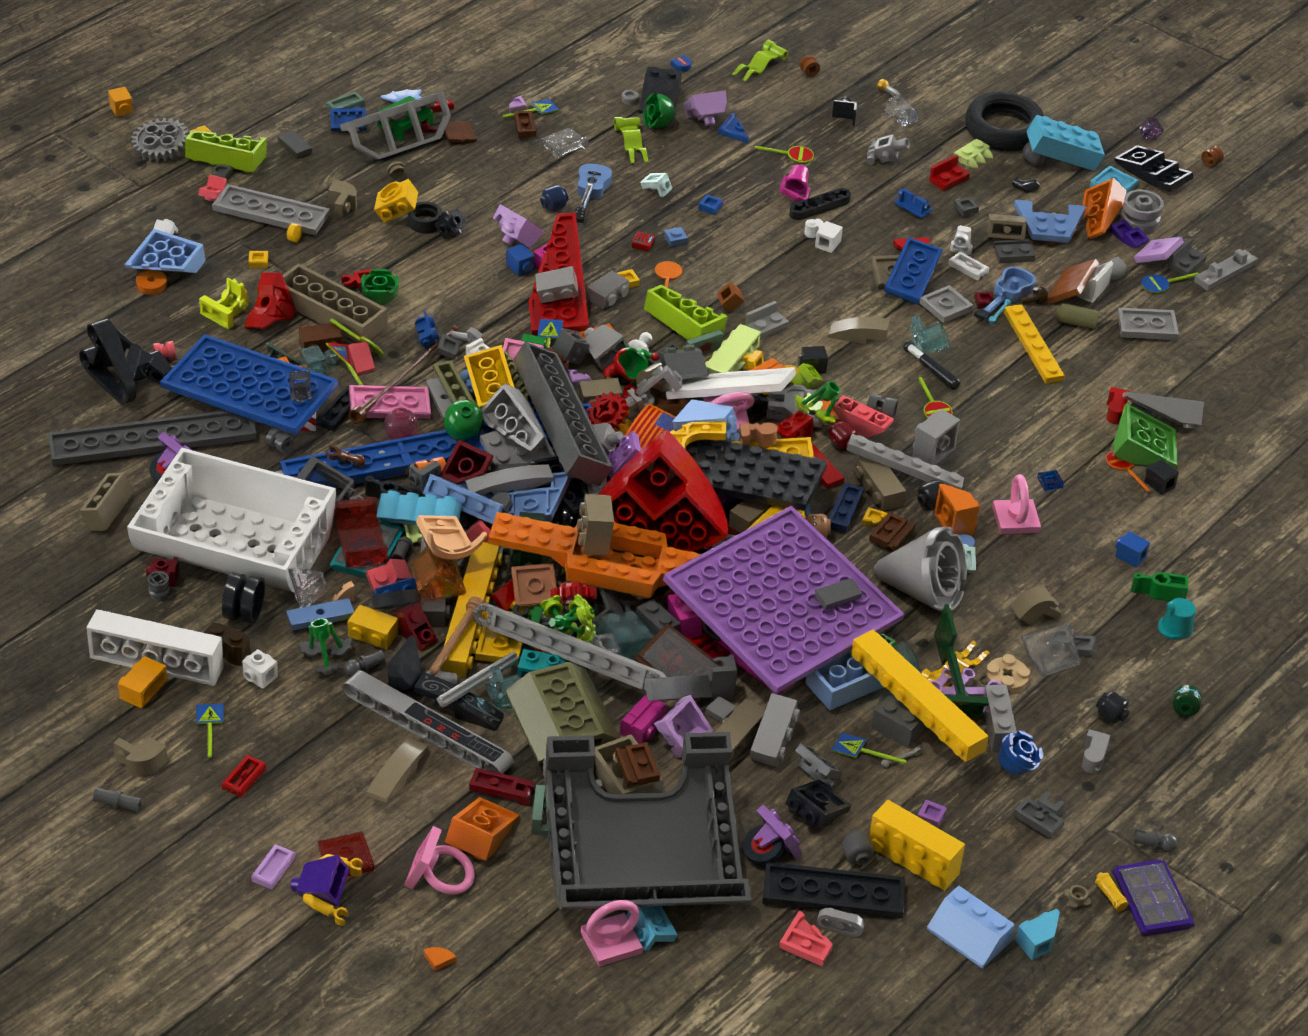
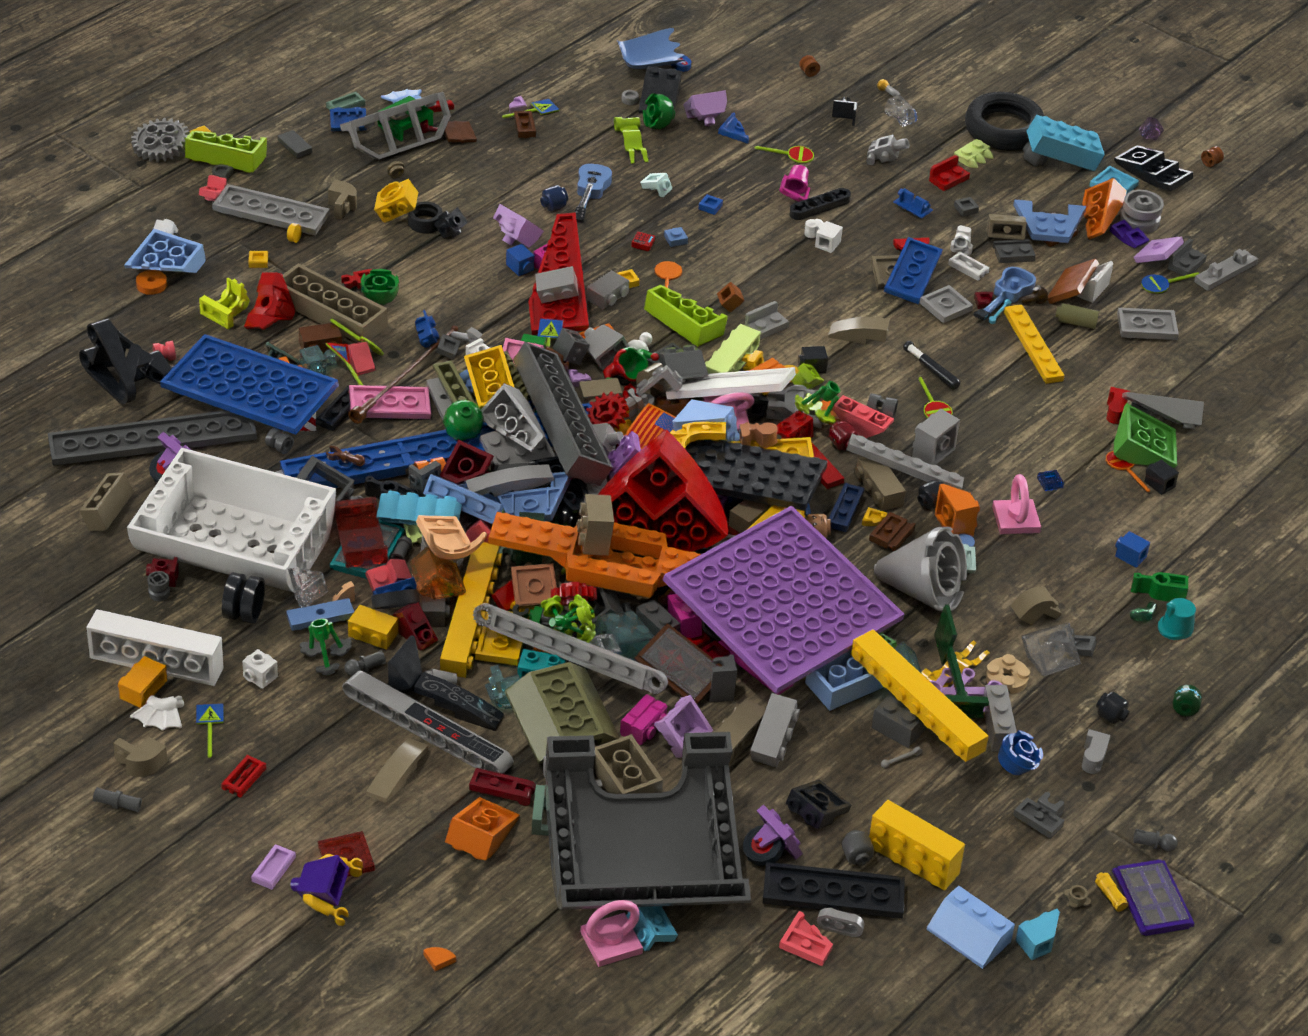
(120, 101): light orange brick -> none
(160, 712): none -> white arm
(234, 643): dark brown brick -> none
(300, 391): clear smoke brick -> none
(400, 423): clear pink piece -> none
(426, 859): bright pink tile -> none
(471, 604): medium nougat piece -> none
(476, 680): light grey axle -> none
(504, 499): dark grey tile -> none
(564, 142): clear plate -> none
(637, 764): reddish brown plate -> none
(650, 50): none -> medium blue piece
(677, 687): dark grey tile -> none
(707, 342): sand green tile -> none
(720, 709): light grey tile -> none
(761, 59): lime flag -> none
(818, 766): dark grey bracket -> none
(838, 593): dark grey tile -> none
(852, 746): piece -> none
(928, 338): clear light blue brick -> none
(932, 813): medium lavender plate -> none
(1026, 186): black arm -> none
(1119, 269): light grey piece -> none
(1144, 614): none -> clear green arm

